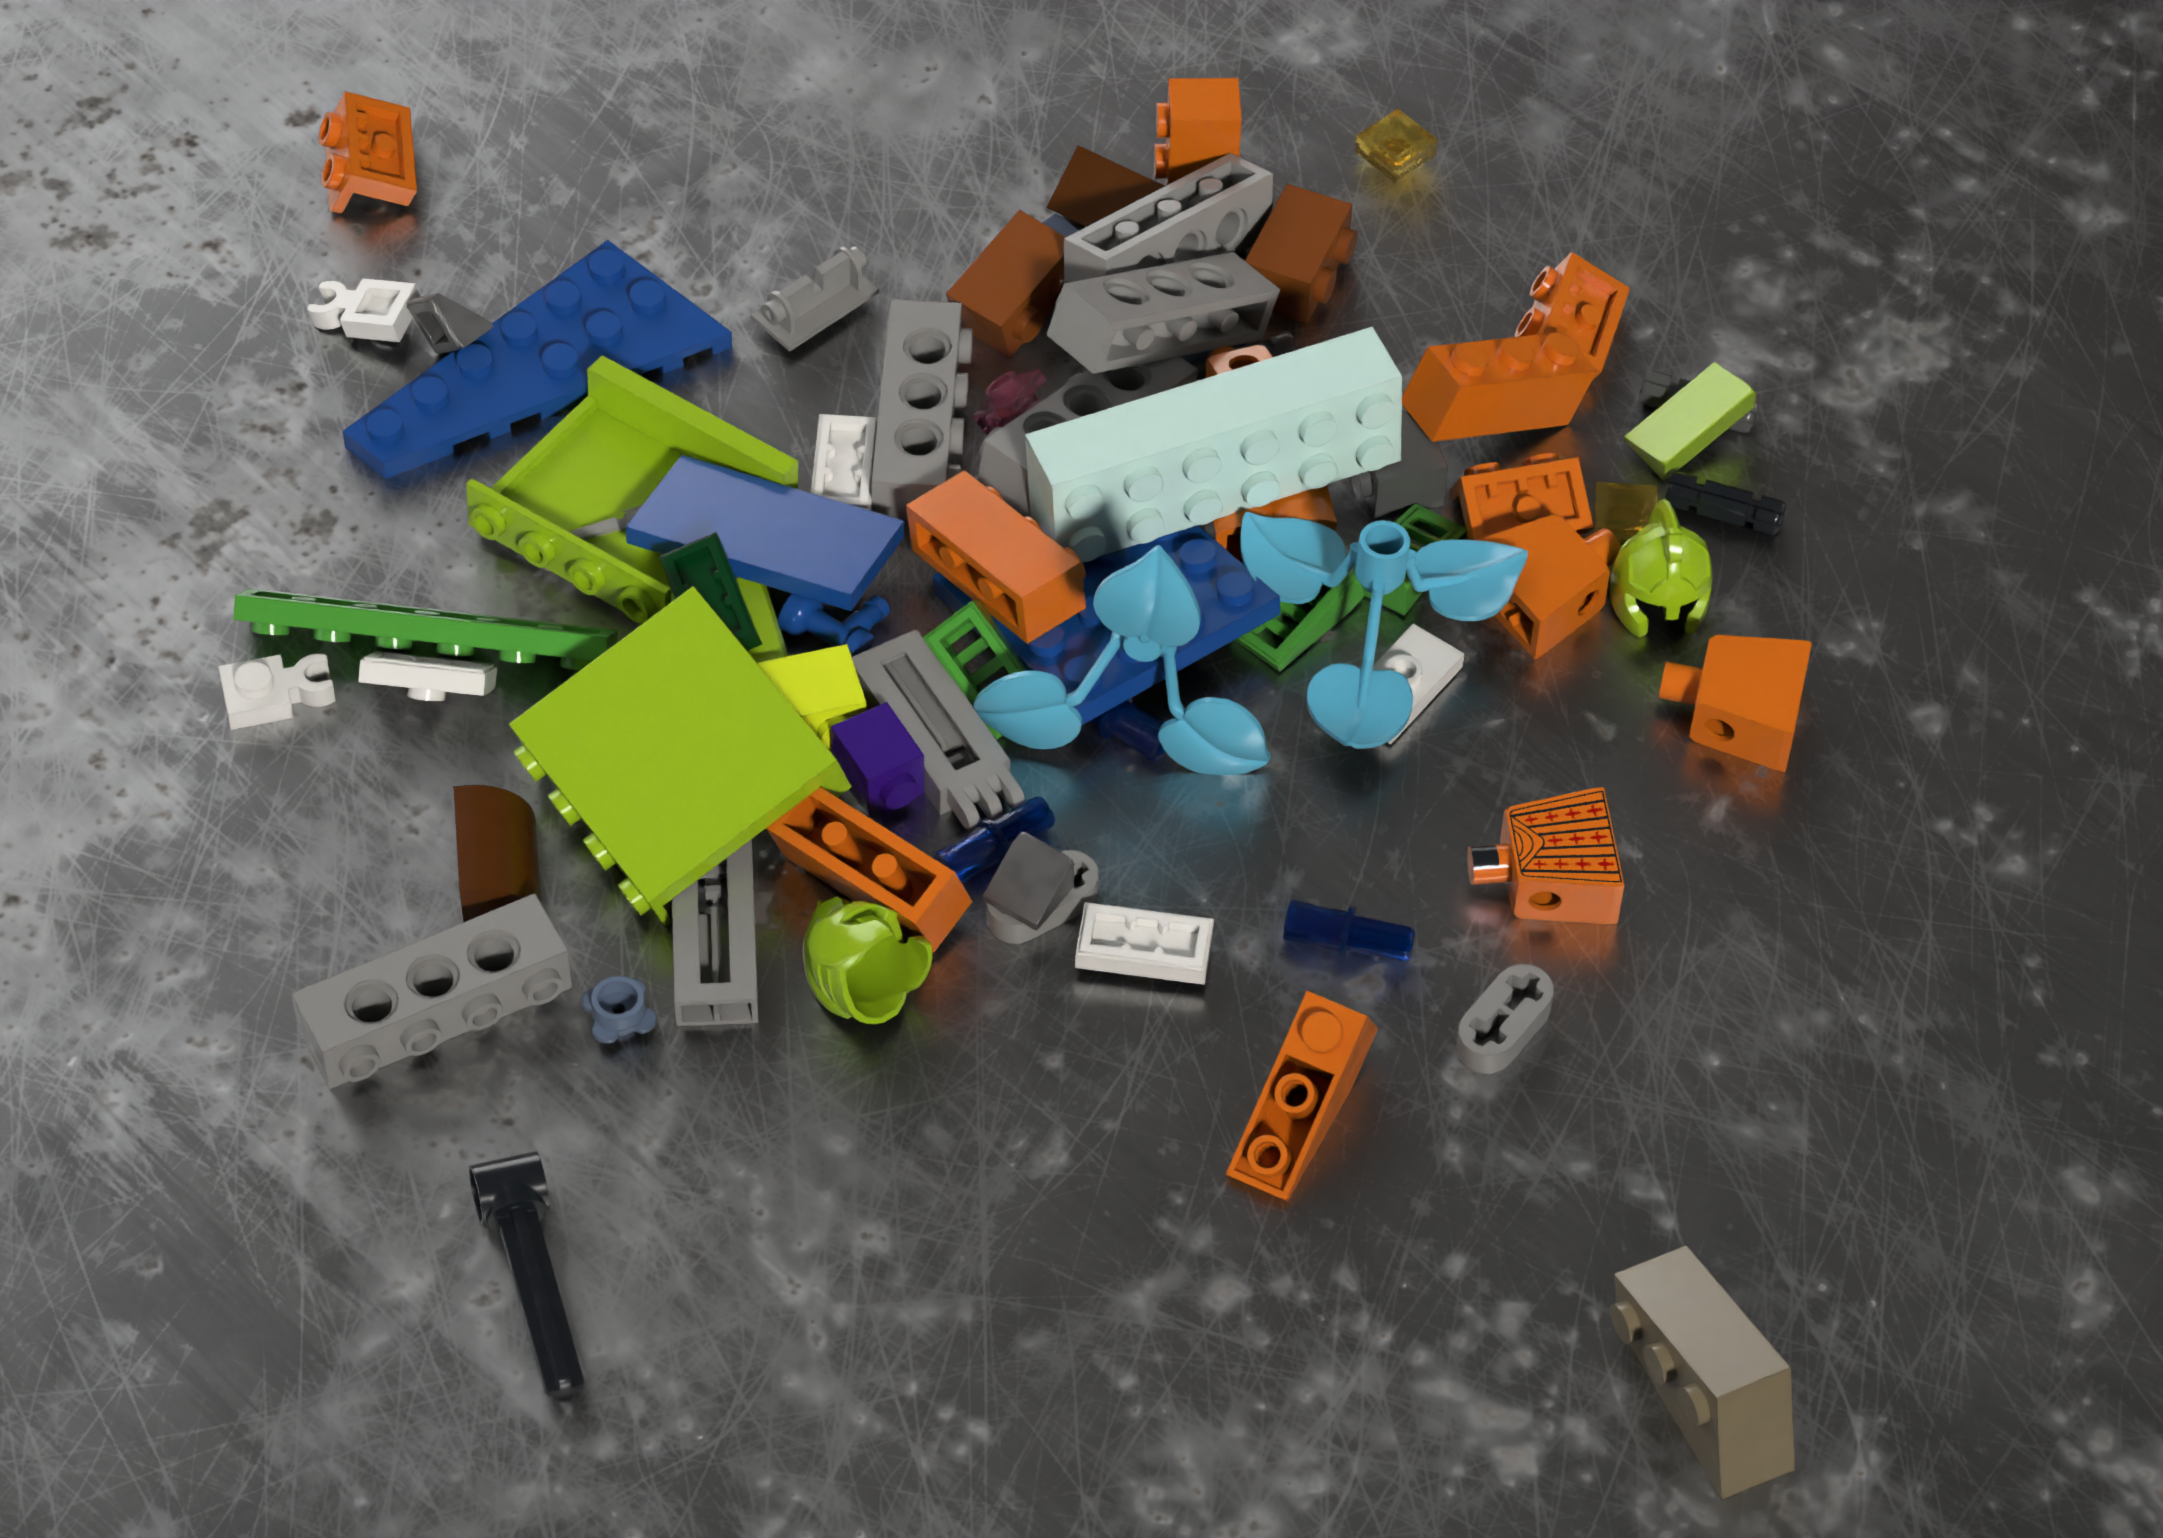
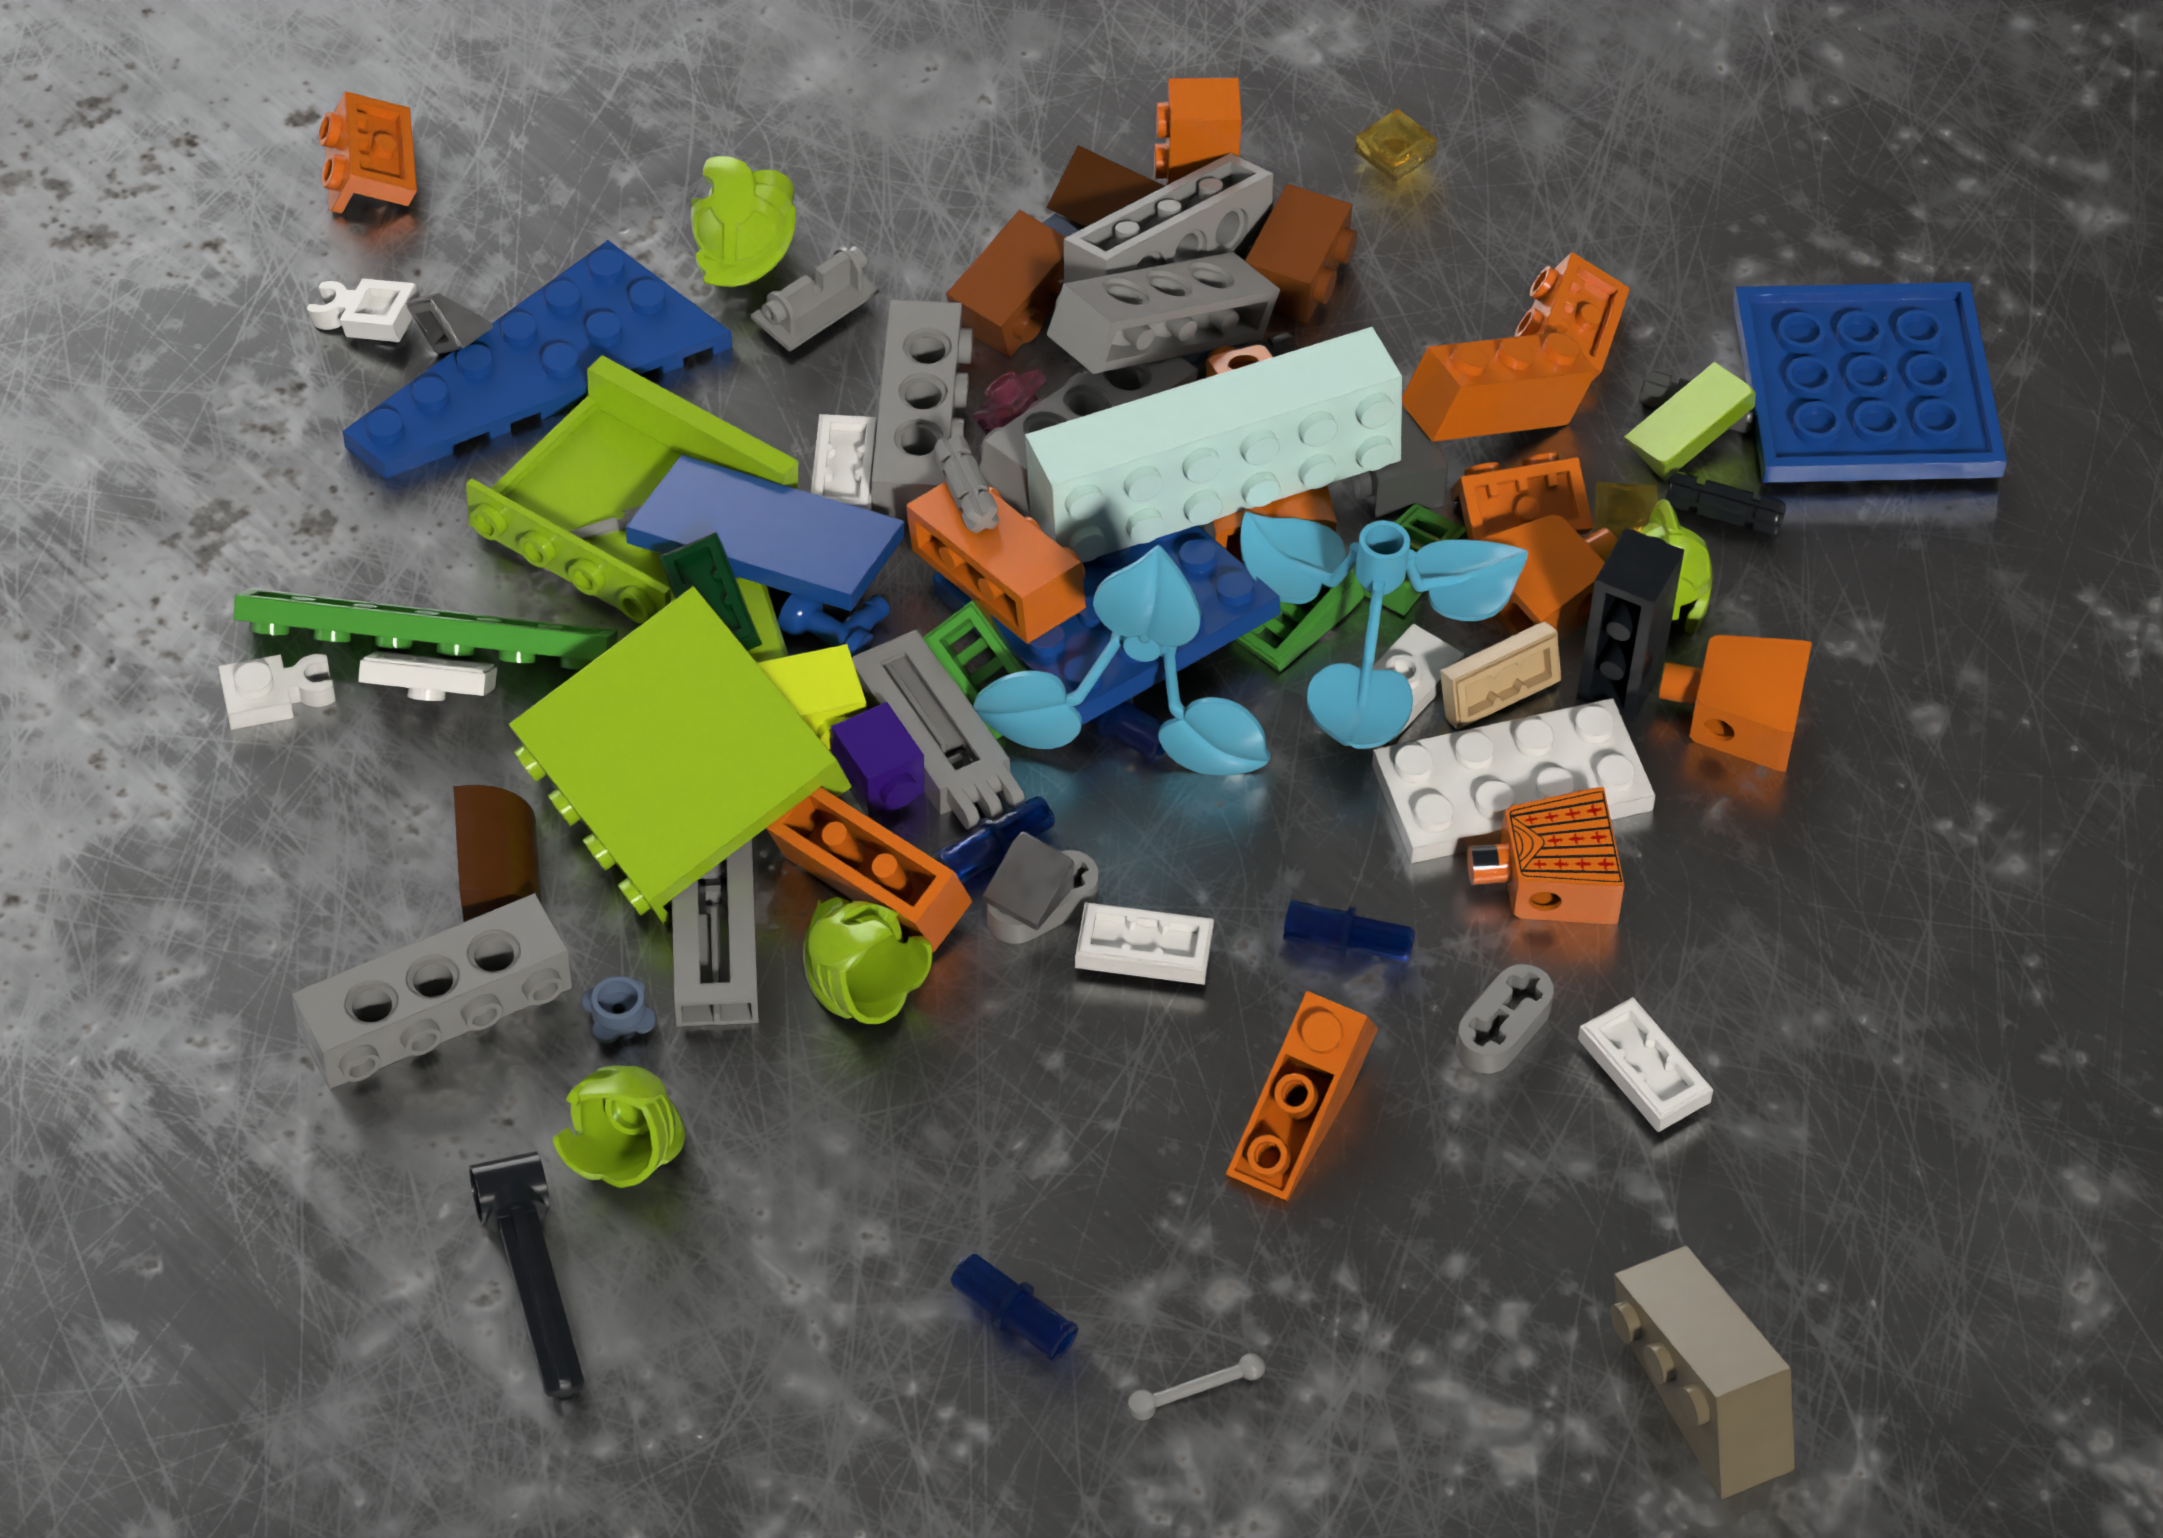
(621, 1126): none -> lime helmet
(742, 222): none -> lime helmet
(966, 483): none -> light grey axle
(1014, 1306): none -> clear blue axle
(1143, 1403): none -> light grey hinge
(1458, 784): none -> white plate
(1501, 675): none -> tan plate
(1630, 622): none -> black brick
(1645, 1064): none -> white plate
(1868, 382): none -> blue plate

